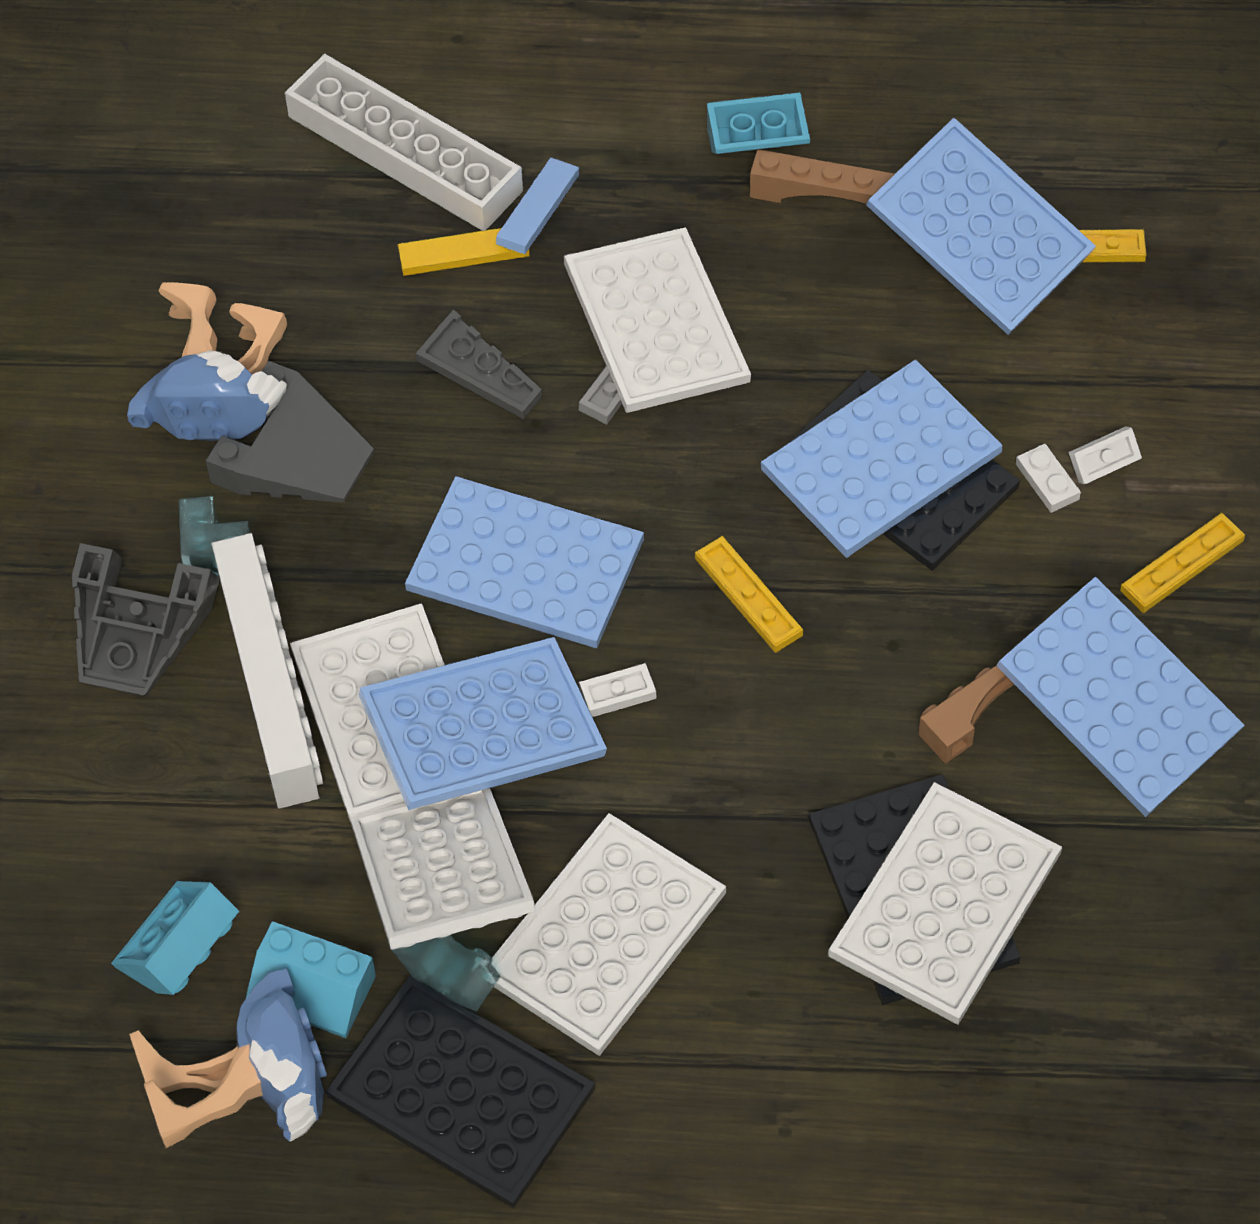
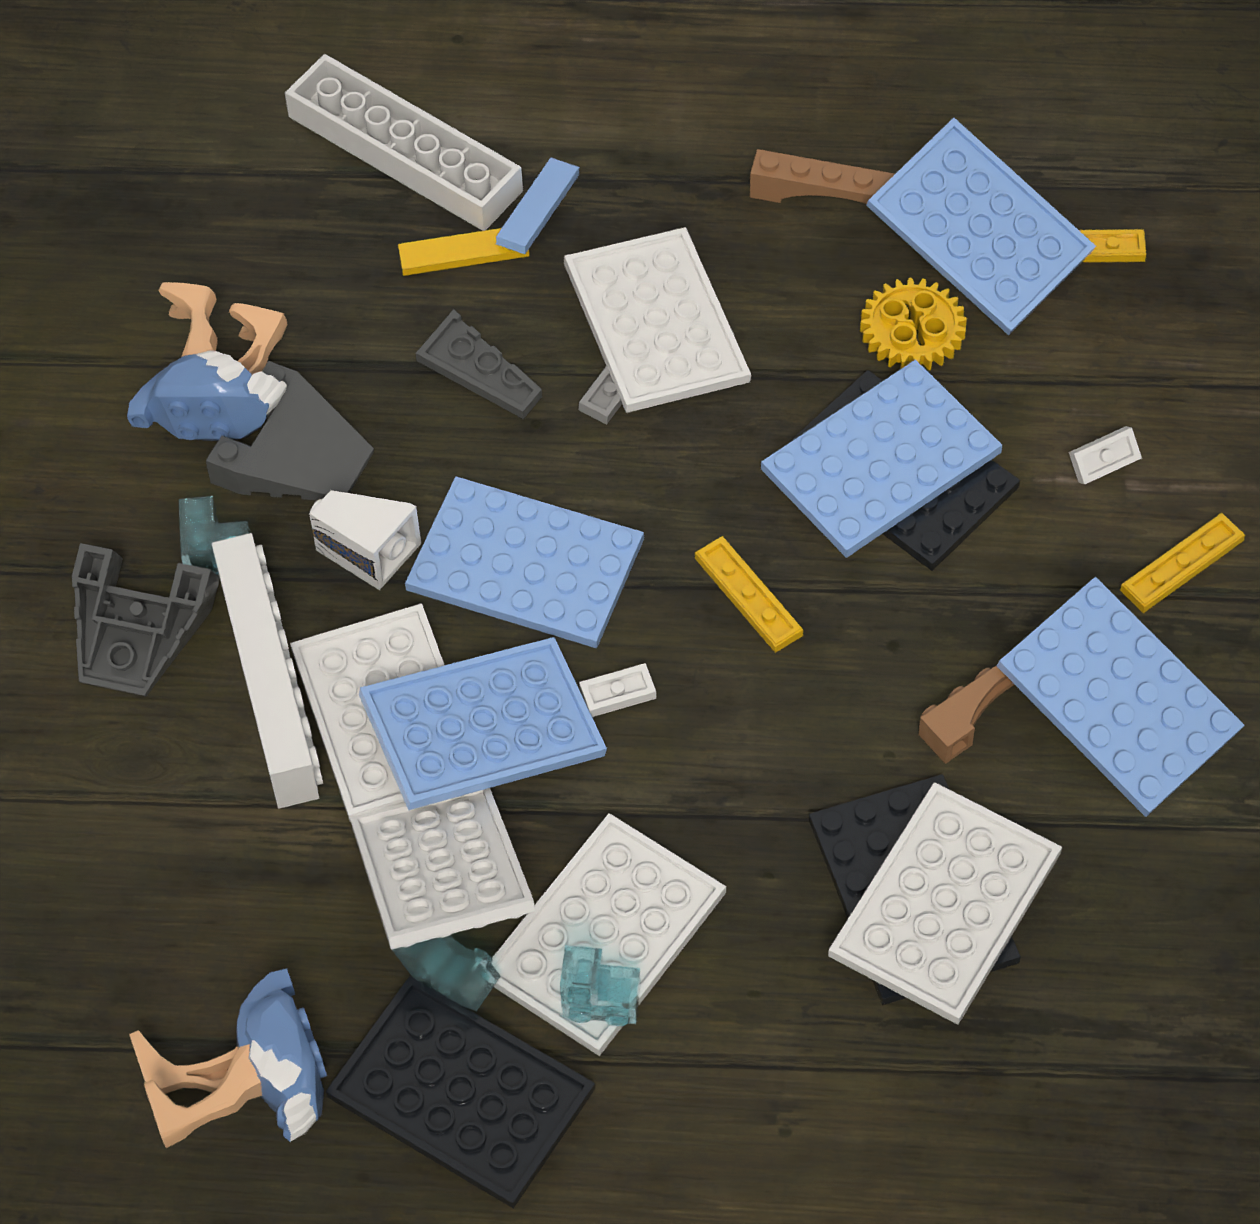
(176, 936): medium azure slope -> none
(324, 975): medium azure slope -> none
(365, 534): none -> white slope
(596, 989): none -> clear light blue brick
(756, 123): medium azure slope -> none
(894, 335): none -> yellow gear
(1048, 478): white plate -> none

